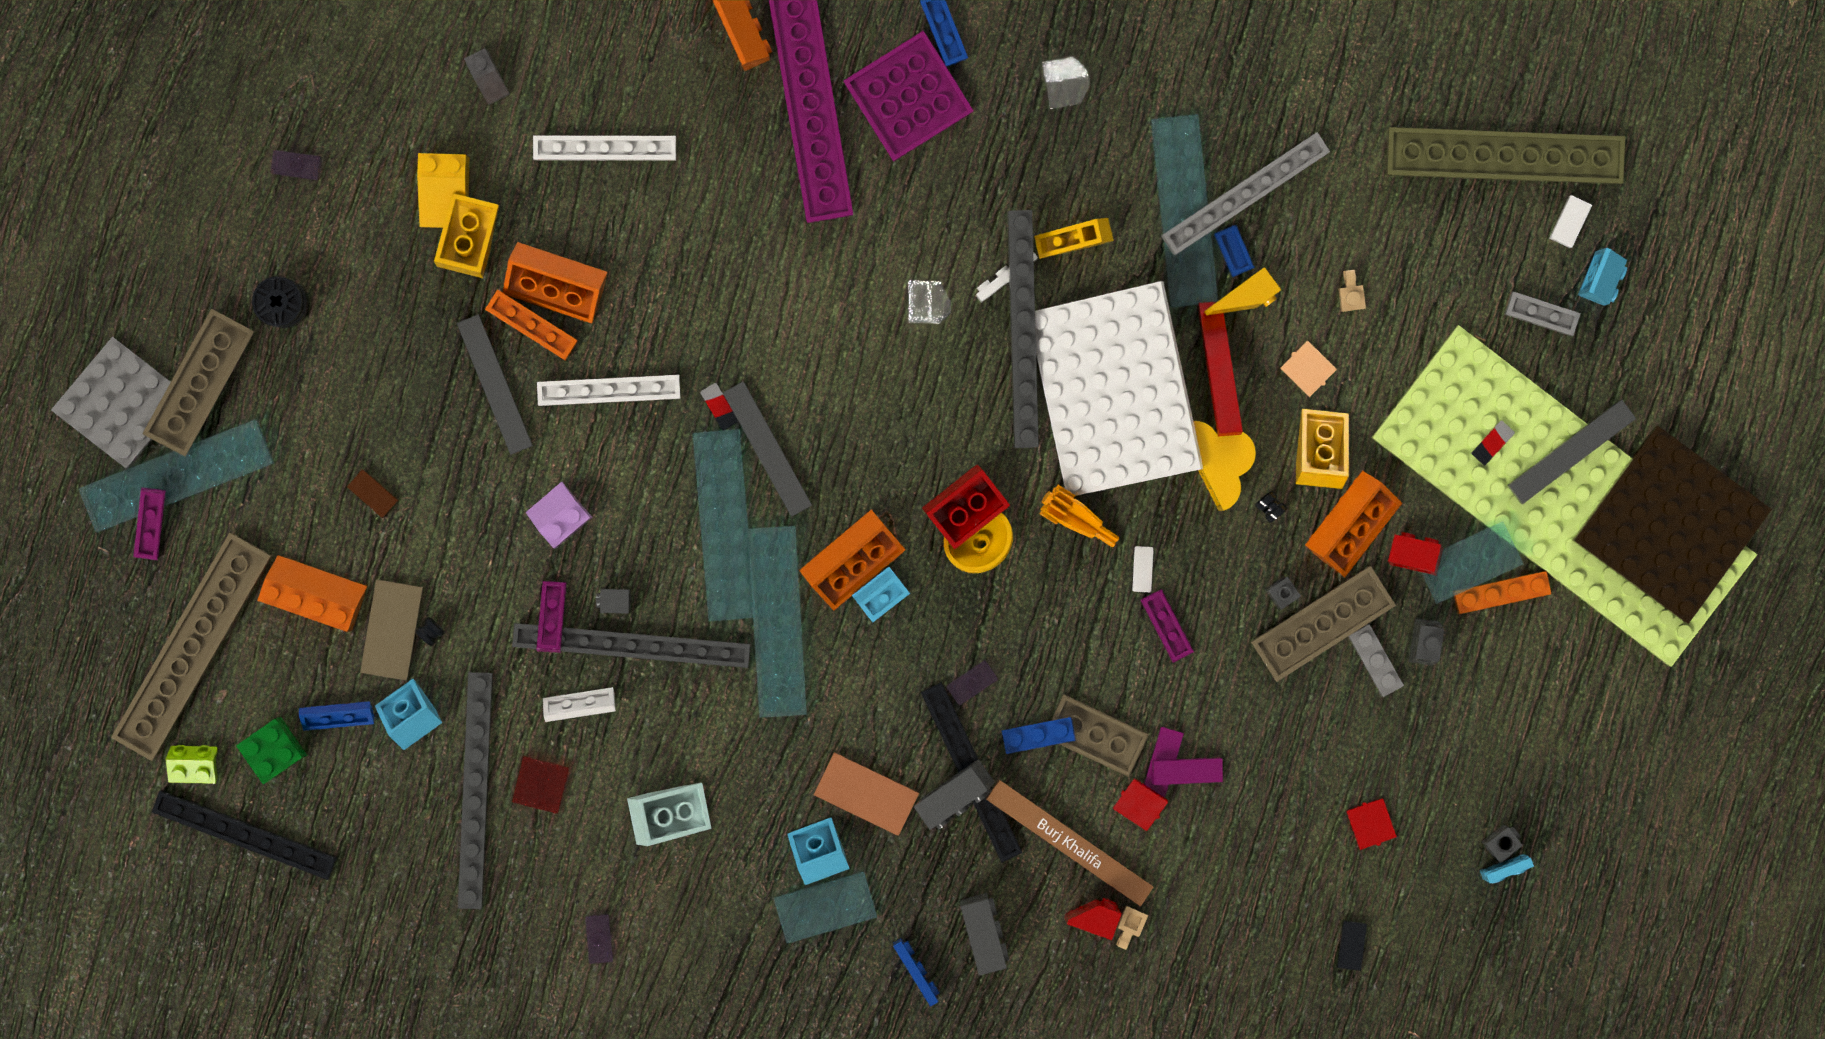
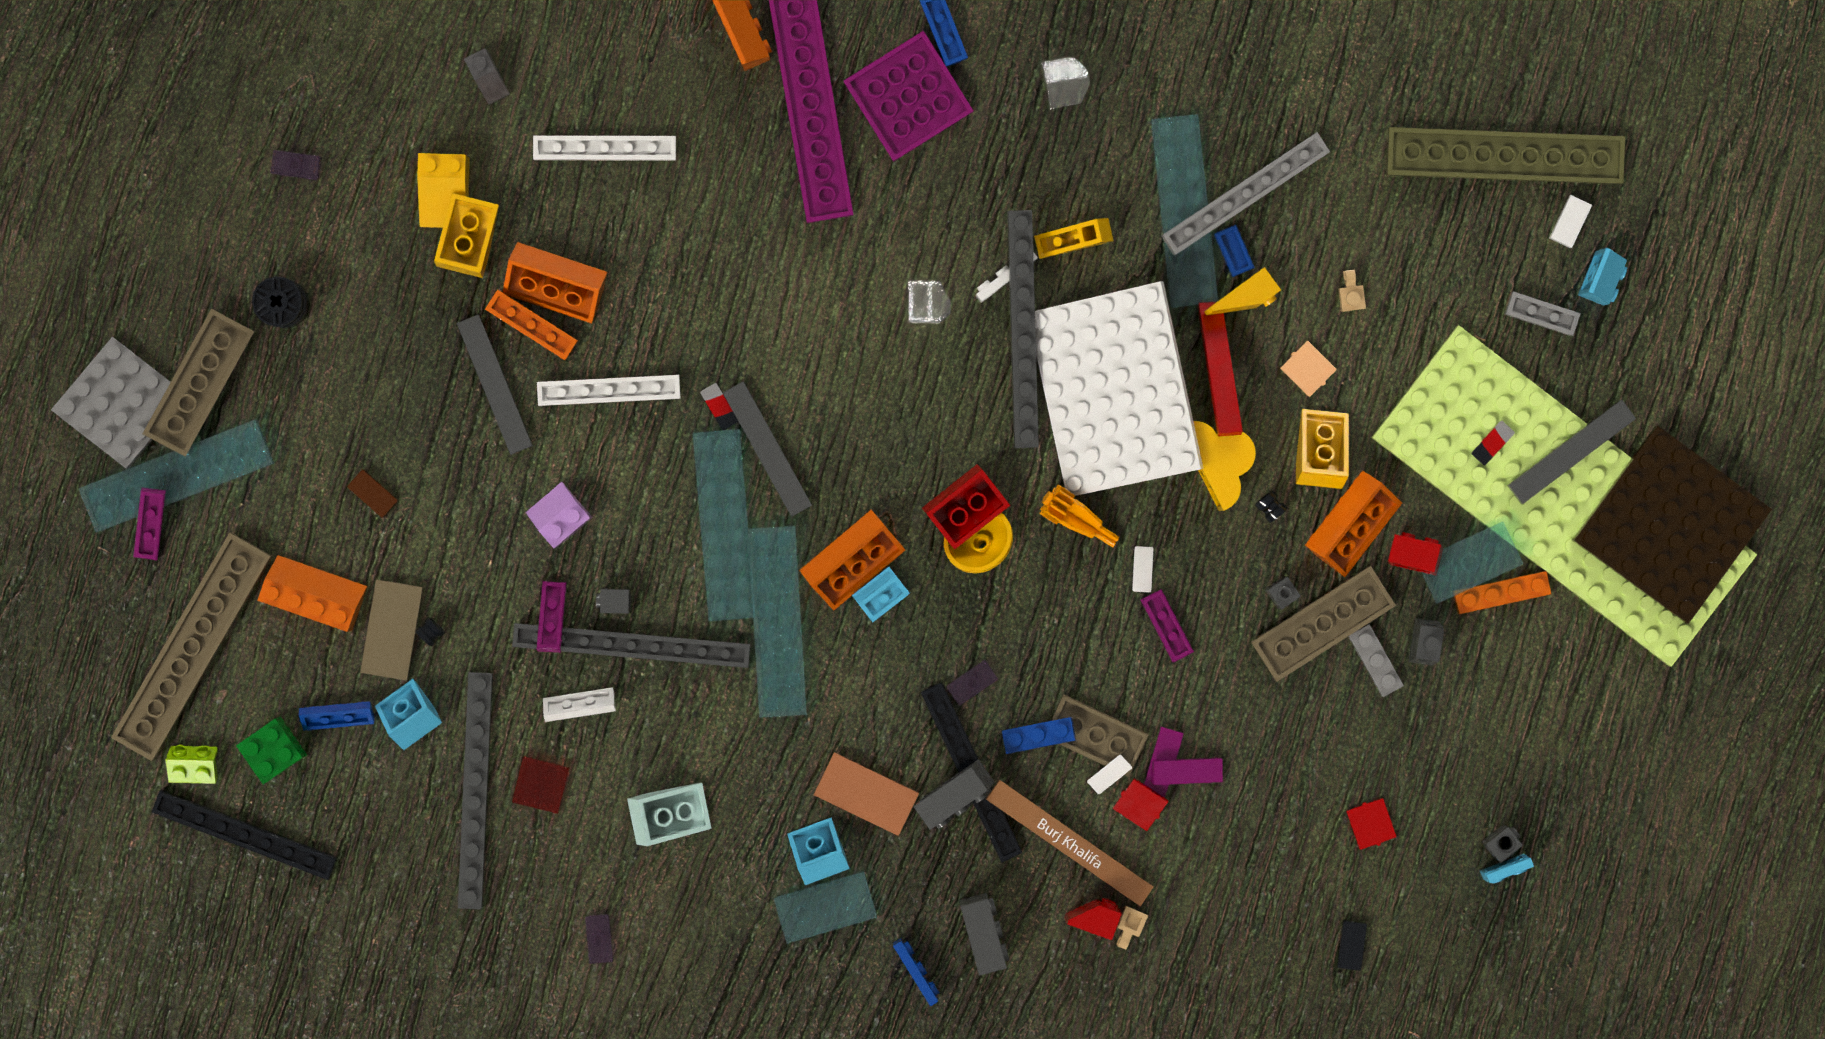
(1109, 774): none -> white sticker

